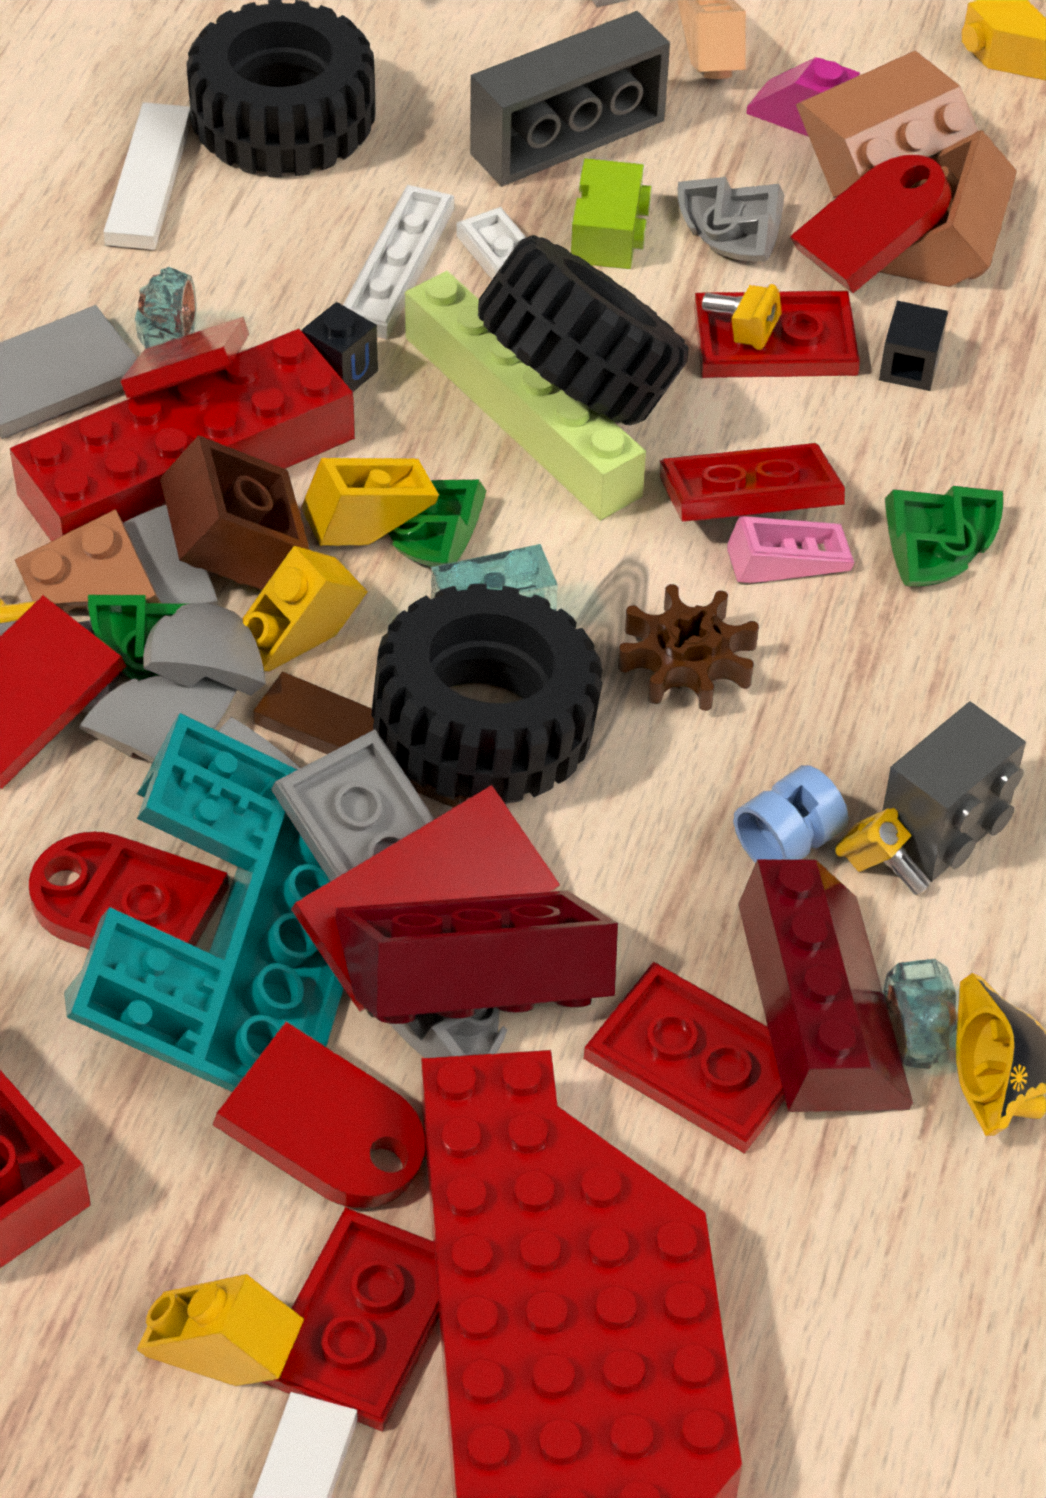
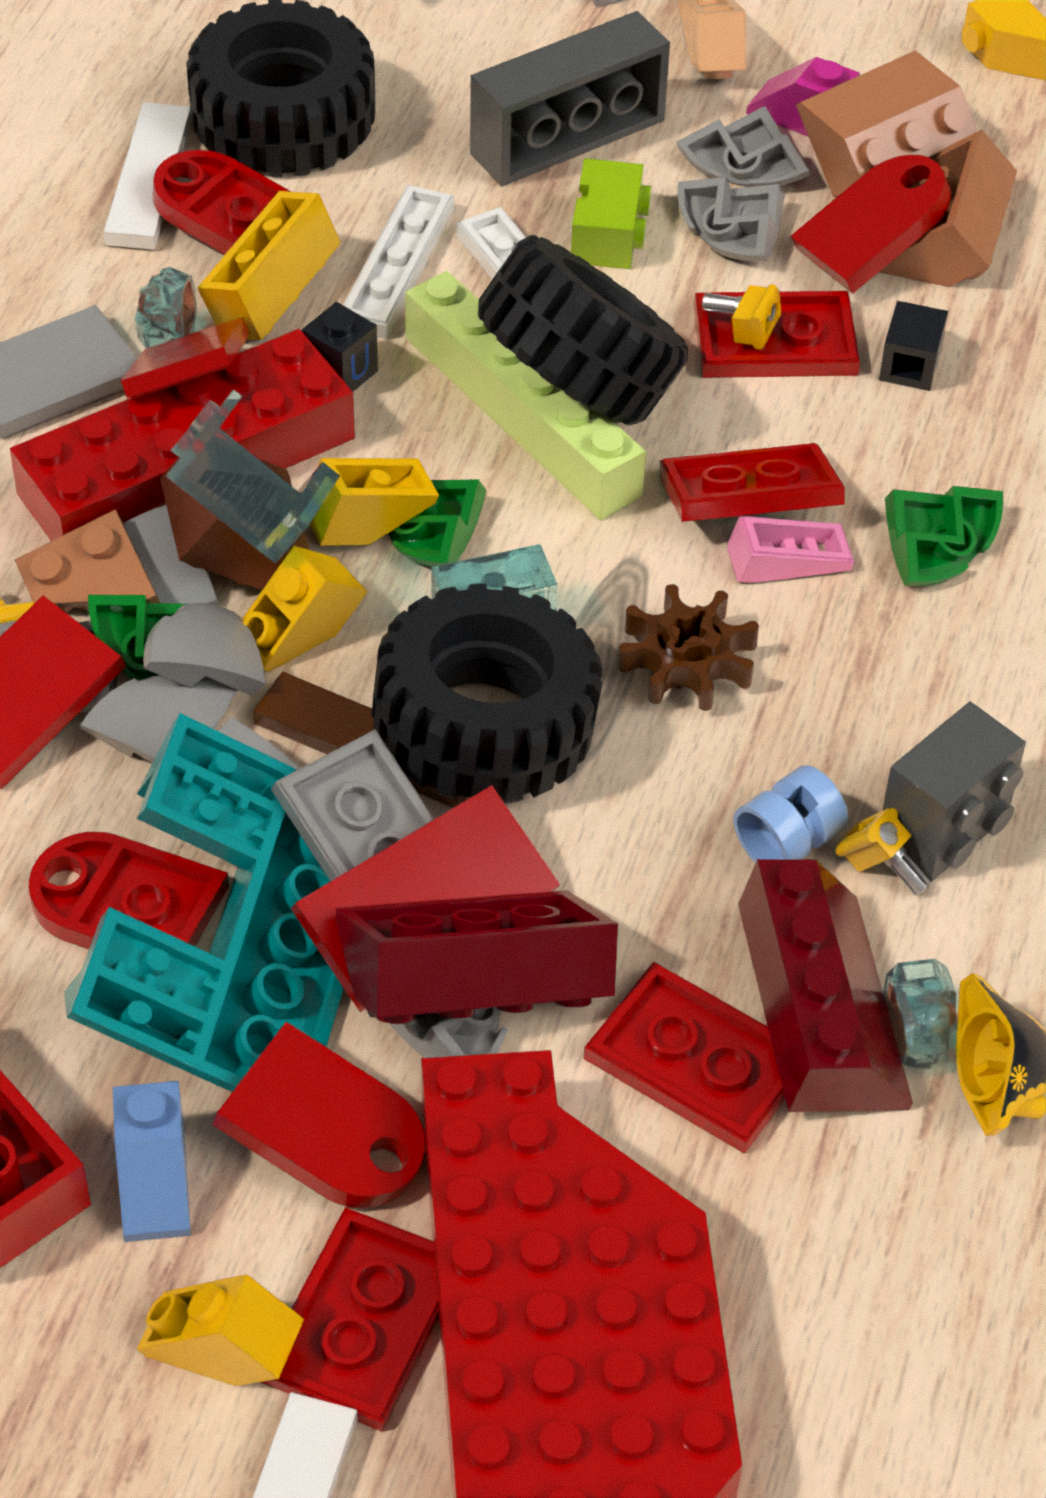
(151, 1161): none -> medium blue slope
(218, 200): none -> red tile
(243, 488): none -> clear light blue panel
(271, 262): none -> yellow brick
(745, 151): none -> light grey brick

